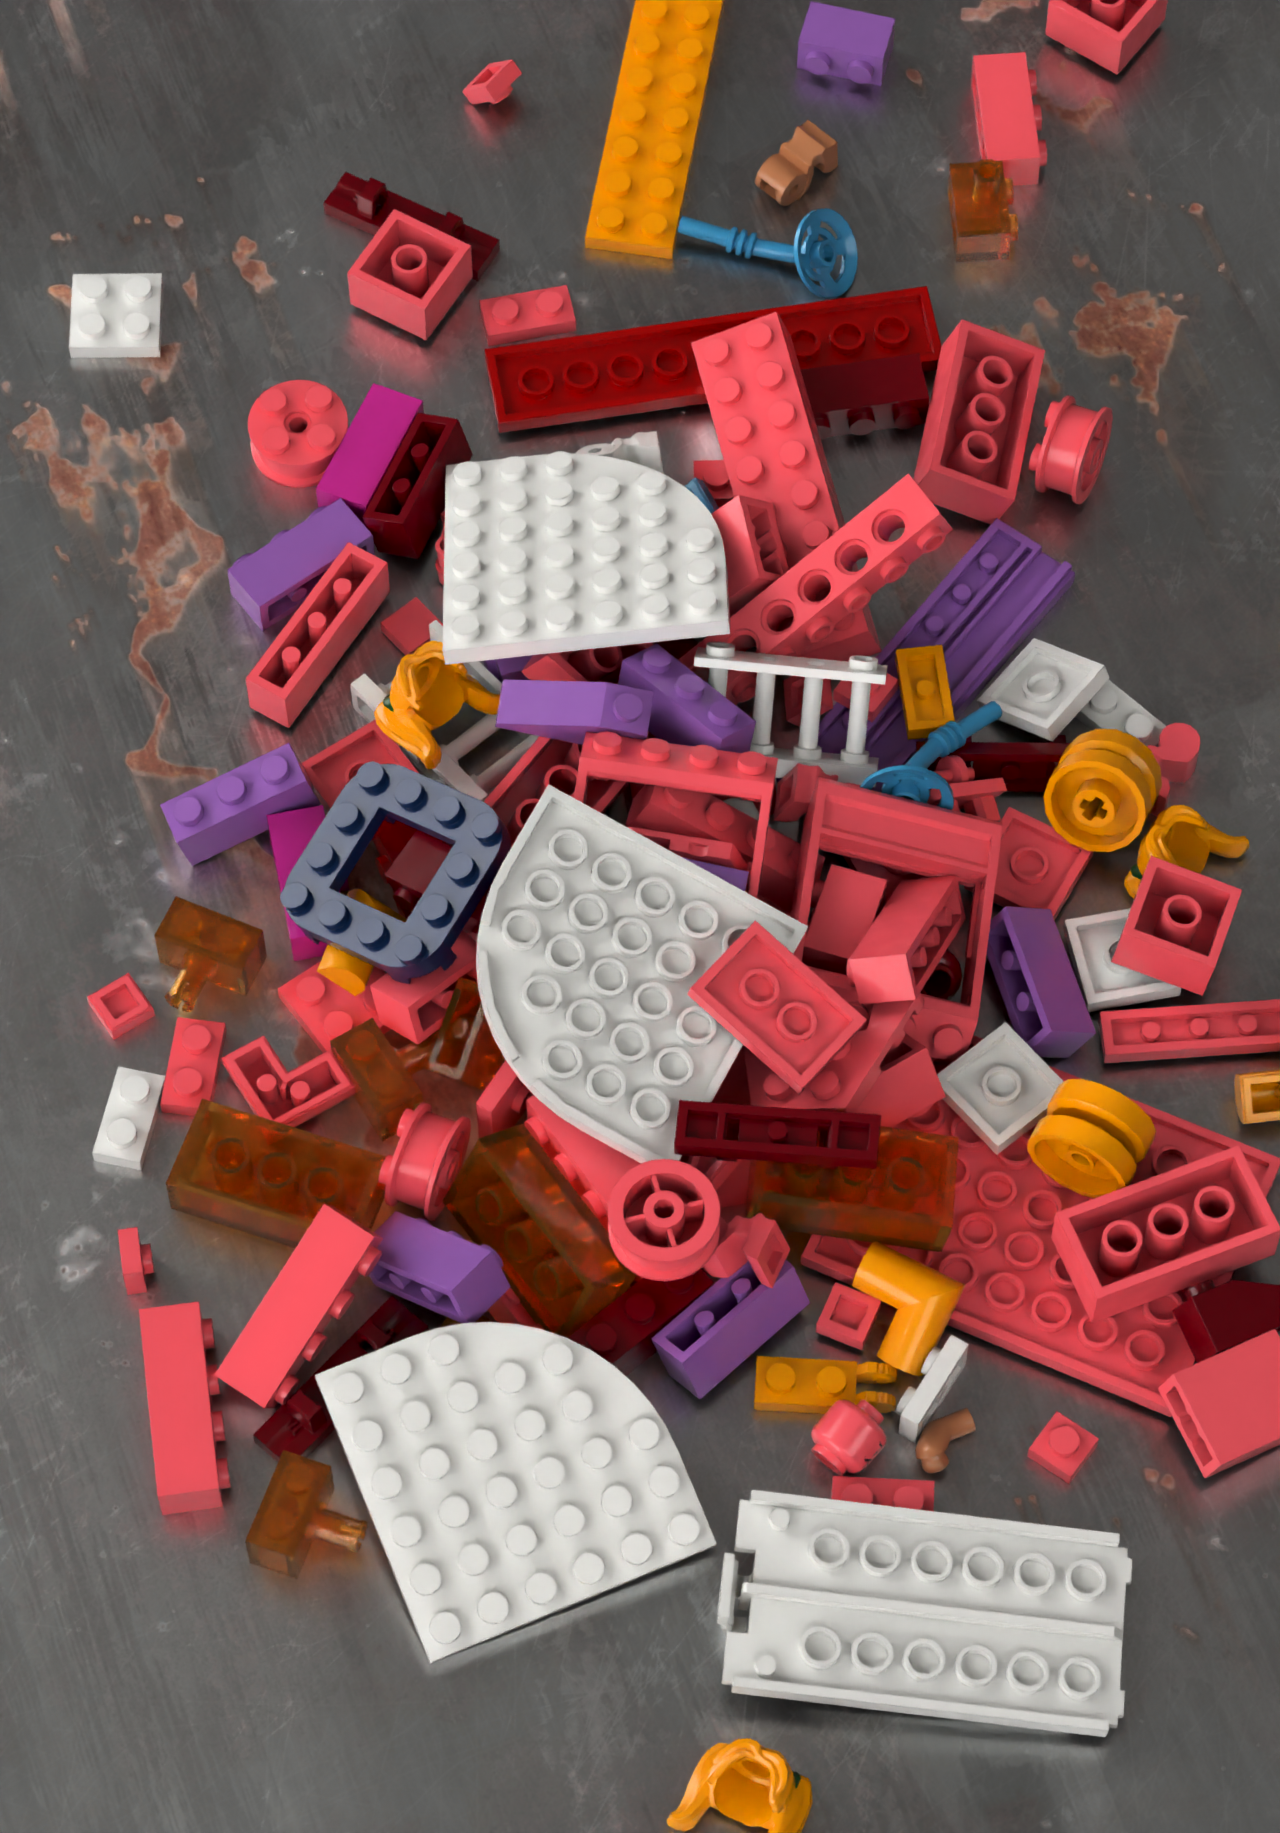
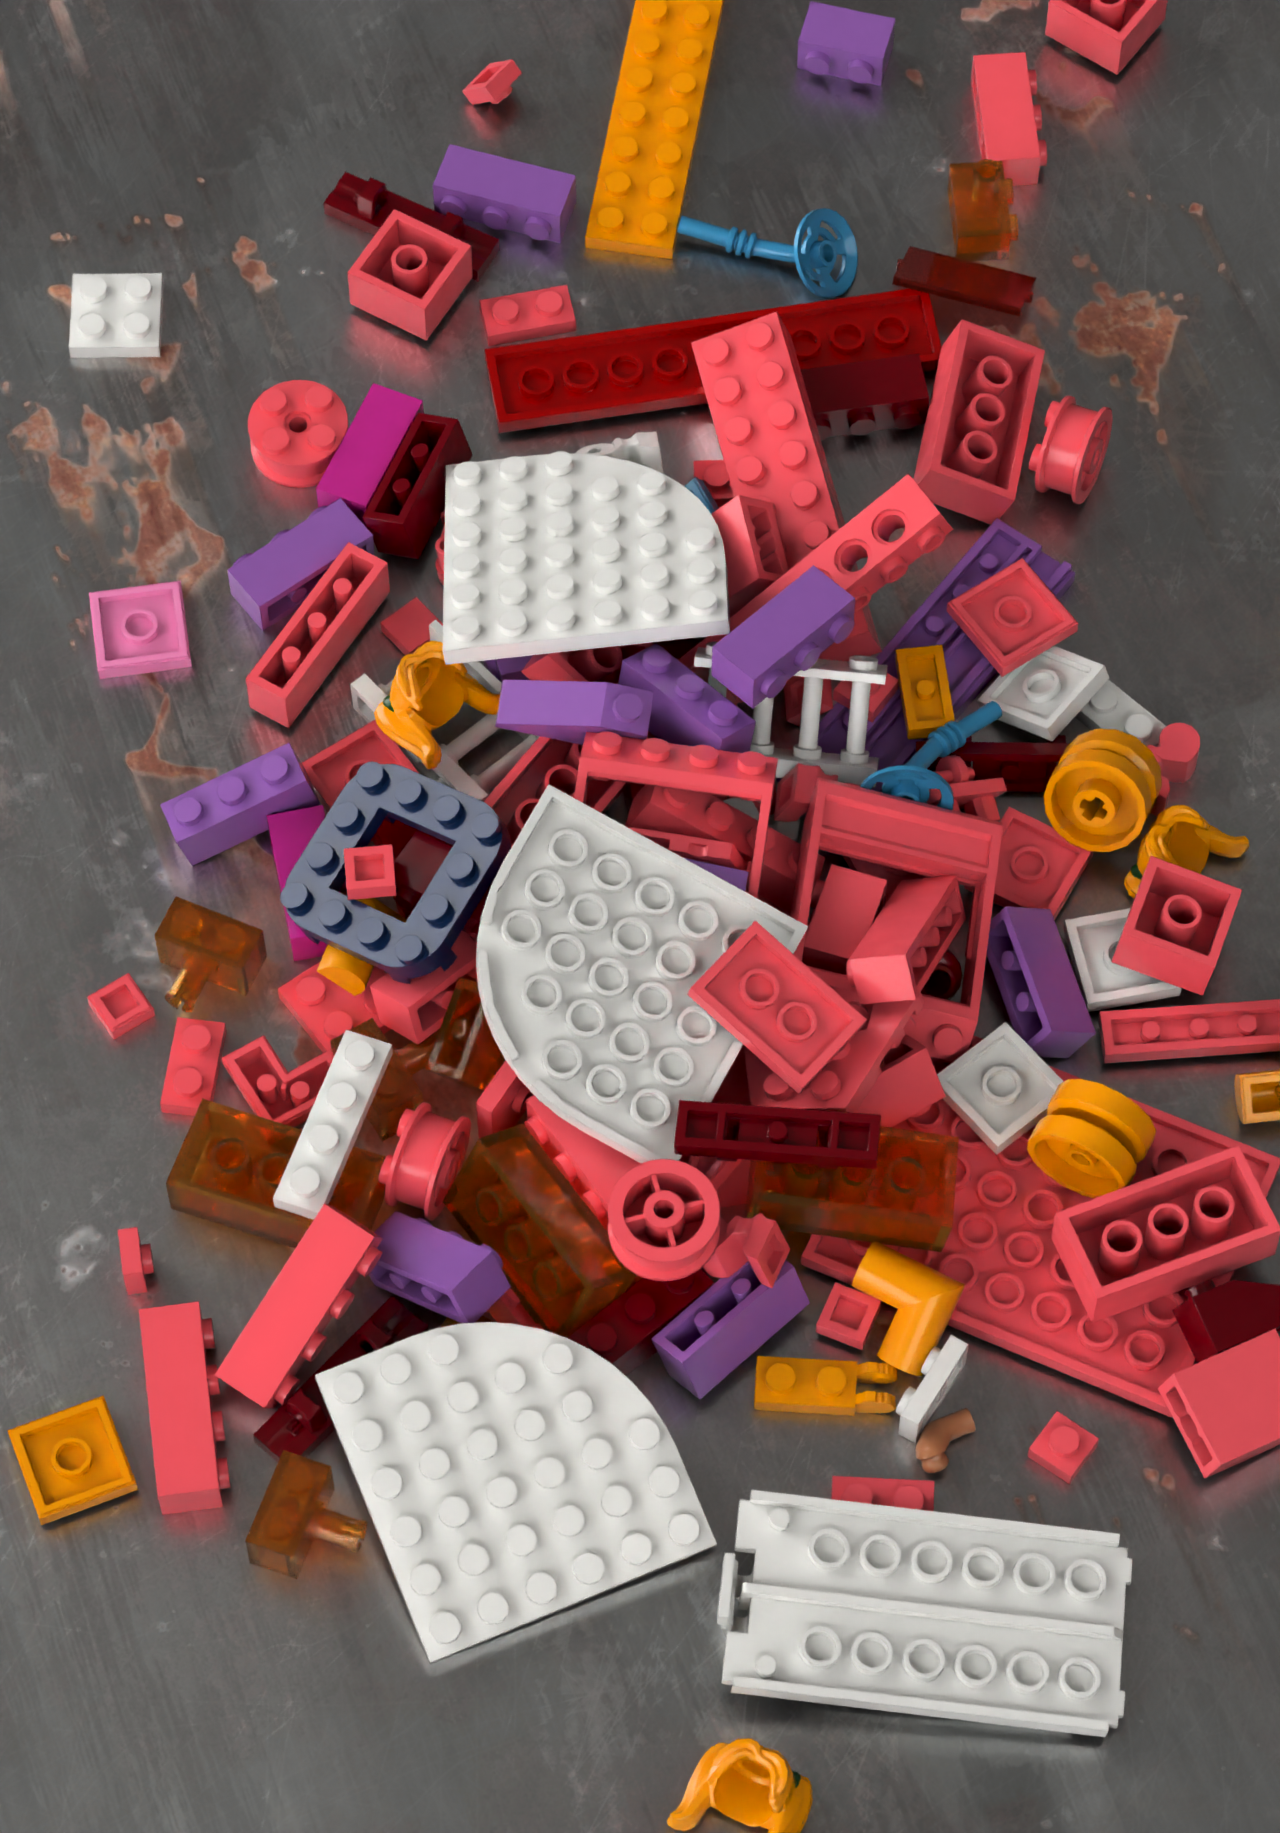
(72, 1460): none -> light orange plate
(129, 1118): white plate -> none
(140, 629): none -> bright pink tile
(333, 1124): none -> white plate
(370, 872): none -> coral plate
(505, 193): none -> medium lavender brick
(783, 637): none -> medium lavender brick
(790, 171): nougat leg -> none
(848, 1436): coral head -> none
(964, 281): none -> clear red piece
(1012, 617): none -> coral plate

